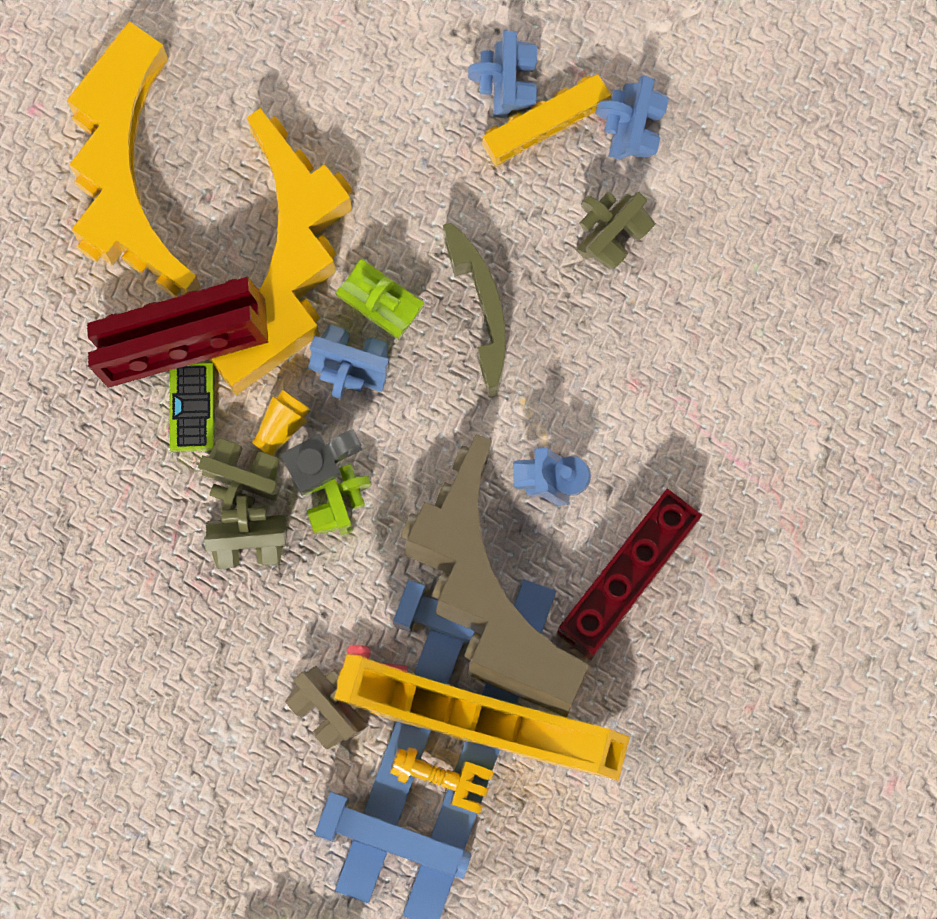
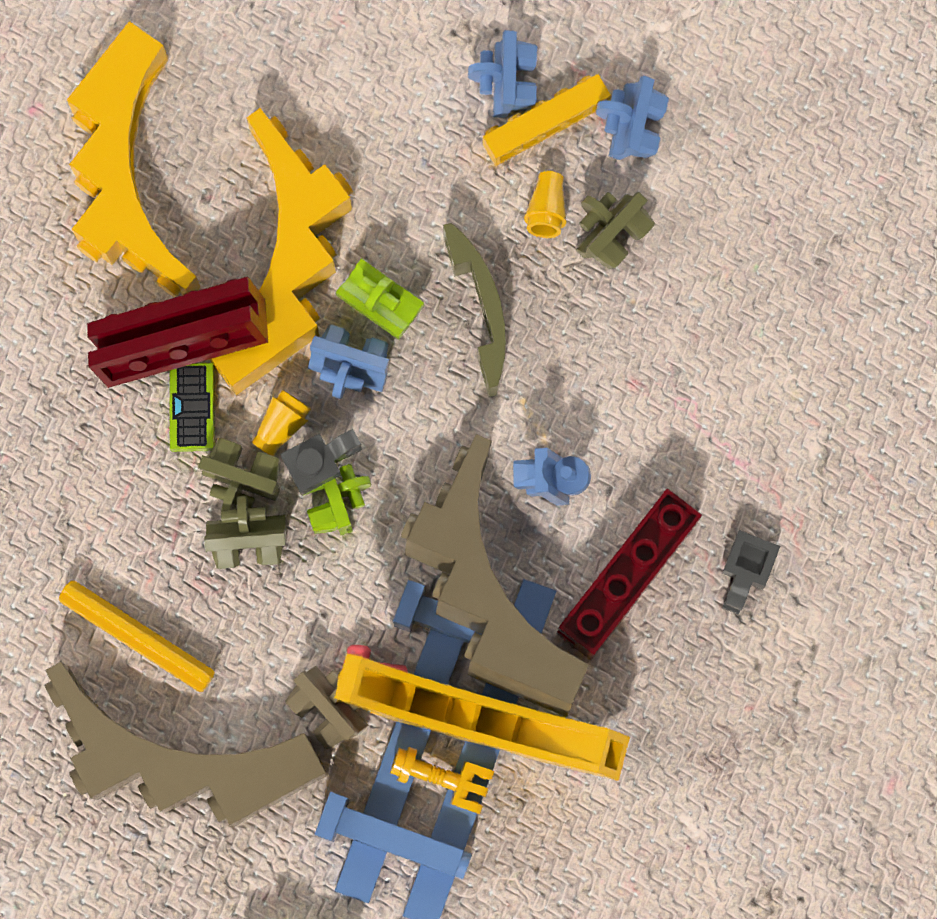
(115, 756): none -> dark tan arch
(136, 636): none -> yellow axle
(547, 208): none -> yellow cone
(749, 565): none -> dark grey plate

